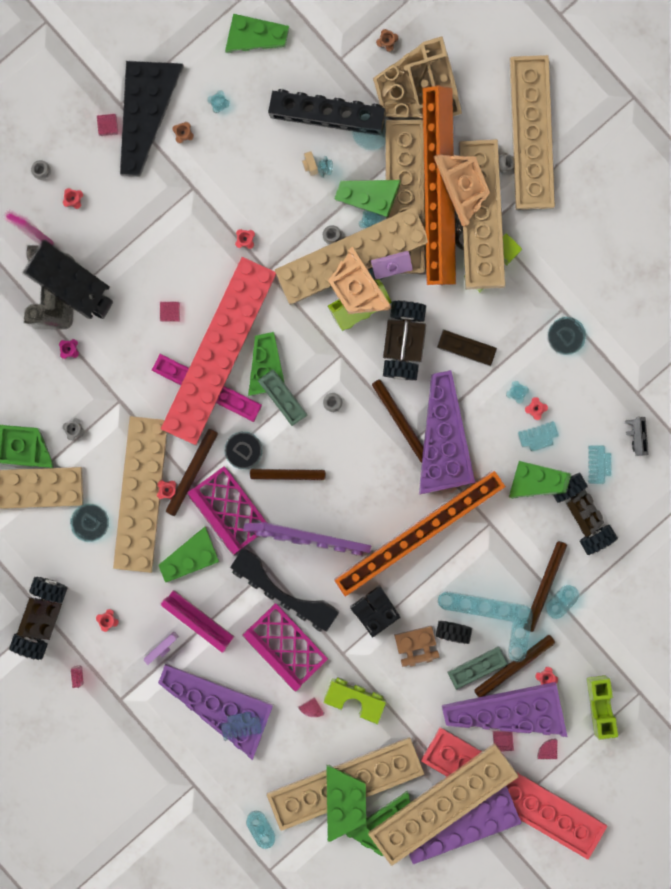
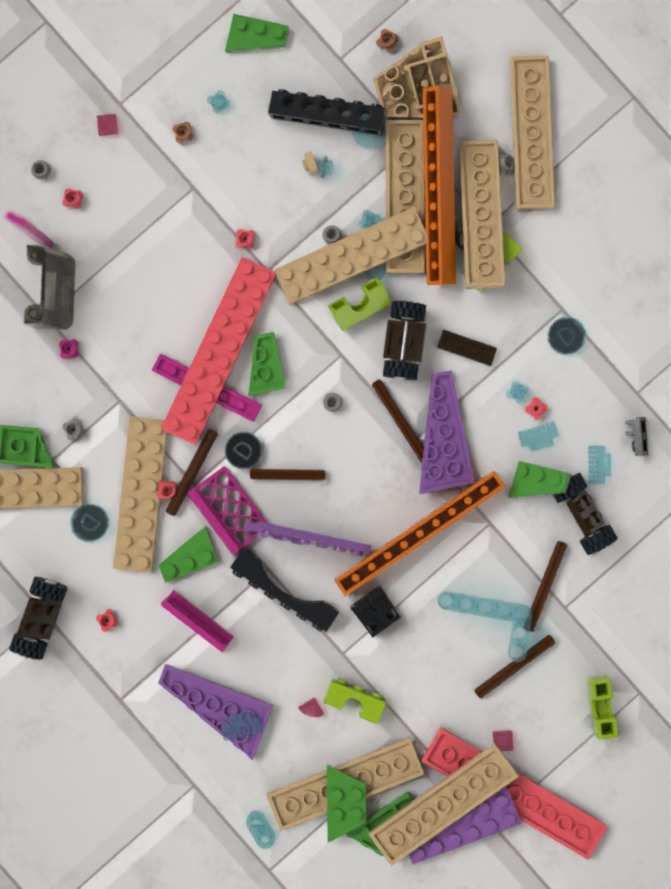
(68, 281): black hinge -> none
(77, 676): clear pink tile -> none
(145, 104): black wing -> none
(162, 649): lavender plate -> none
(170, 311): clear pink tile -> none
(276, 662): dark pink fence -> none
(282, 397): sand green tile -> none
(357, 287): light nougat wing -> none
(369, 195): bright green wing -> none
(391, 265): lavender plate -> none
(416, 640): medium nougat plate -> none
(454, 632): black tyre -> none
(464, 184): light nougat wing -> none
(477, 668): sand green tile -> none
(512, 711): medium lavender wing -> none
(547, 672): coral plate -> none
(548, 750): clear pink tile -> none
(562, 602): clear light blue plate -> none

